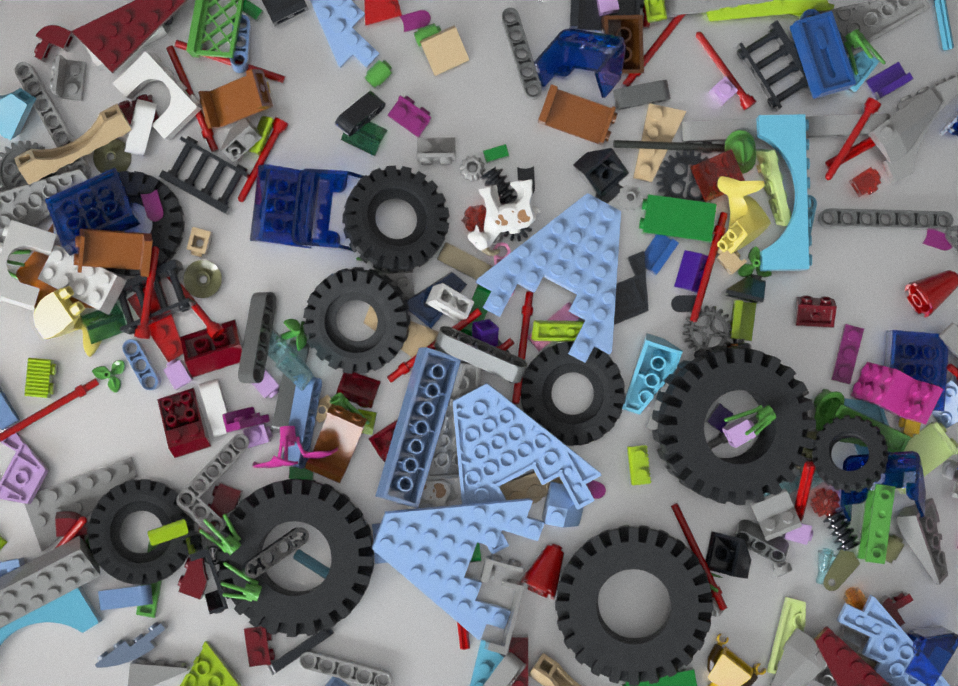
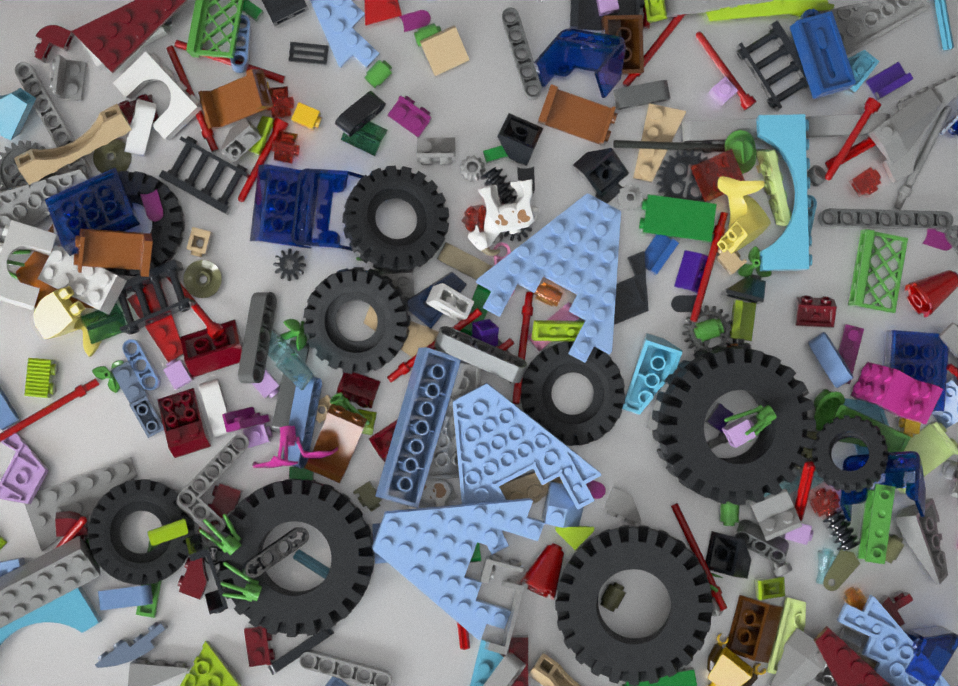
(138, 398): none -> sand blue slope
(143, 329): red piece -> none
(281, 102): none -> clear red brick
(283, 262): none -> black gear
(285, 147): none -> clear red brick
(307, 116): none -> yellow brick
(309, 53): none -> black tile
(367, 496): none -> olive brick
(519, 138): none -> black slope
(548, 294): none -> clear orange brick
(575, 535): none -> lime slope
(613, 596): none -> olive brick
(622, 504): none -> light grey slope
(639, 465): lime brick -> none
(708, 329): none -> bright green brick
(729, 514): none -> bright green brick
(754, 629): none -> reddish brown slope
(769, 587): none -> lime slope
(816, 175): none -> light grey tile
(830, 360): none -> medium blue beam
(856, 40): bright green plant -> none
(863, 264): none -> bright green fence
(906, 189): none -> light grey bar

